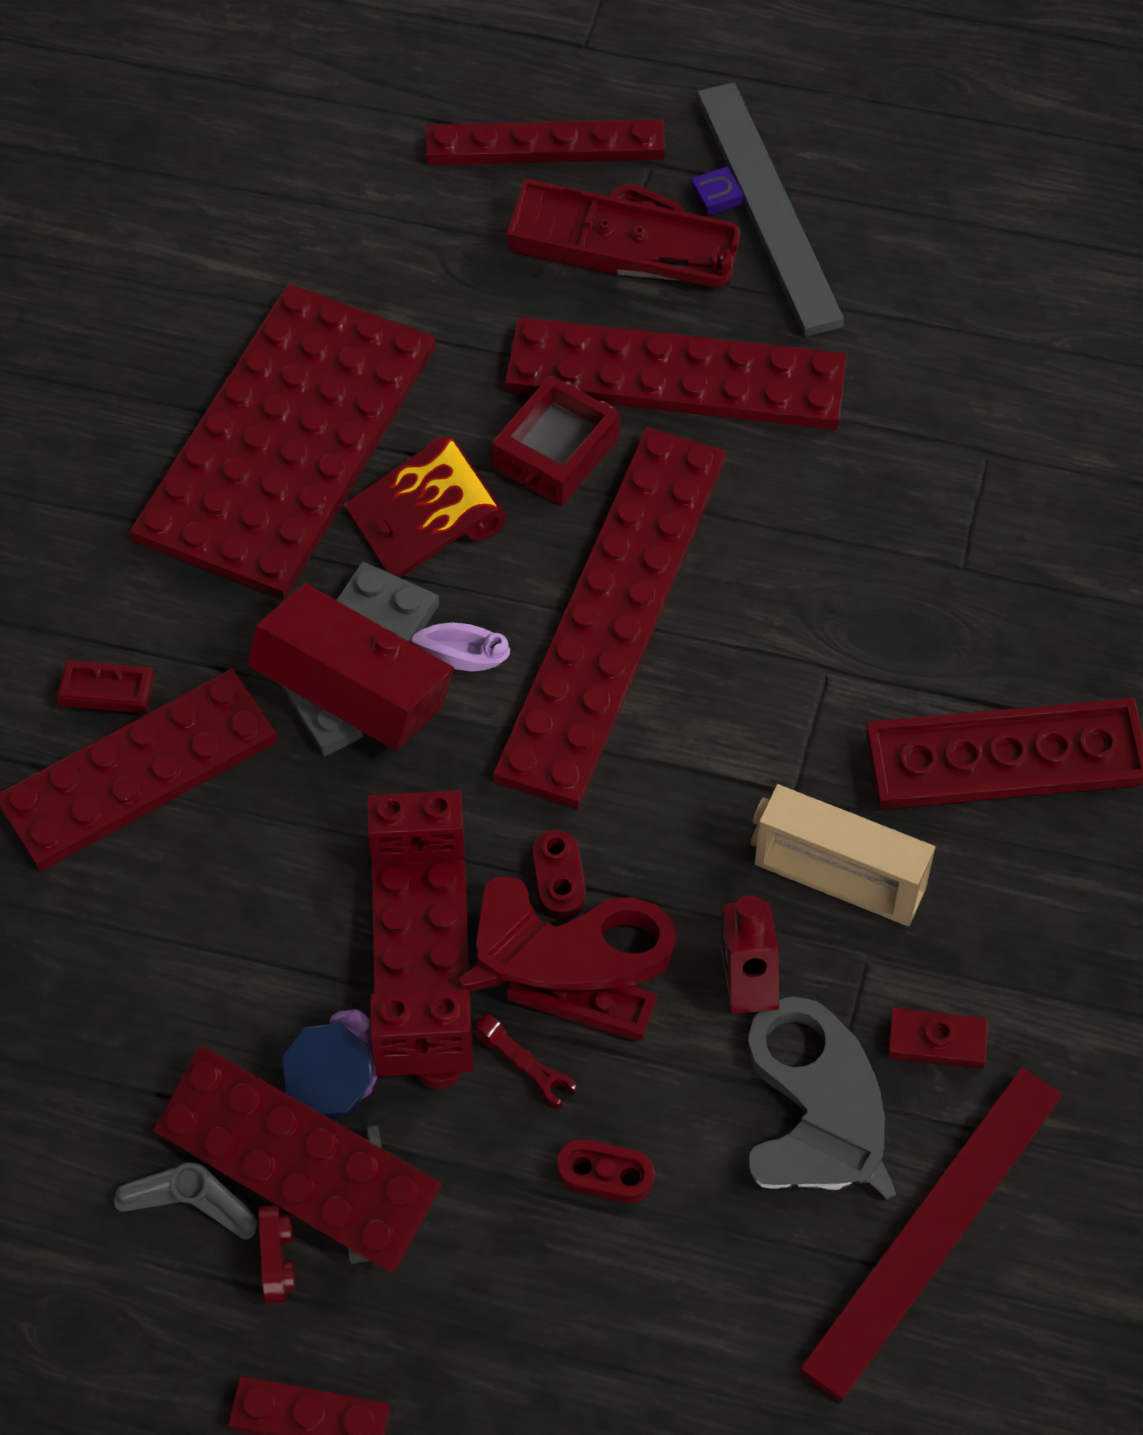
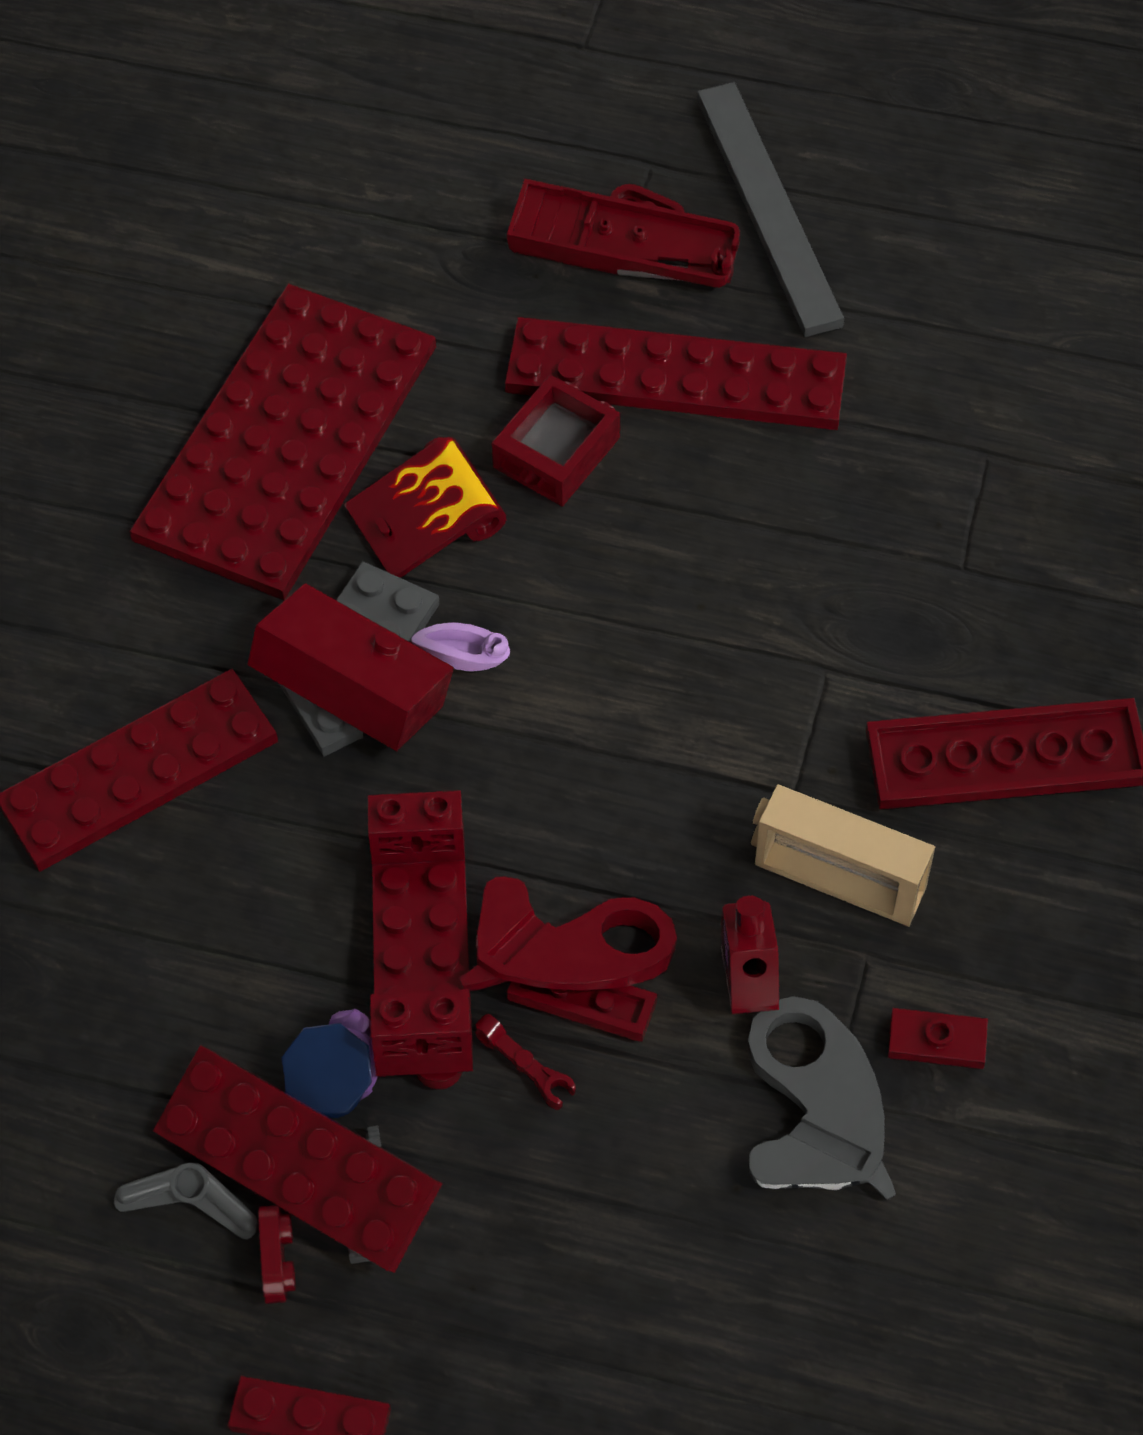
(106, 686): dark red plate -> none
(545, 142): dark red plate -> none
(559, 871): dark red plate -> none
(607, 1167): dark red plate -> none
(610, 619): dark red plate -> none
(717, 191): dark purple tile -> none
(930, 1236): dark red tile -> none

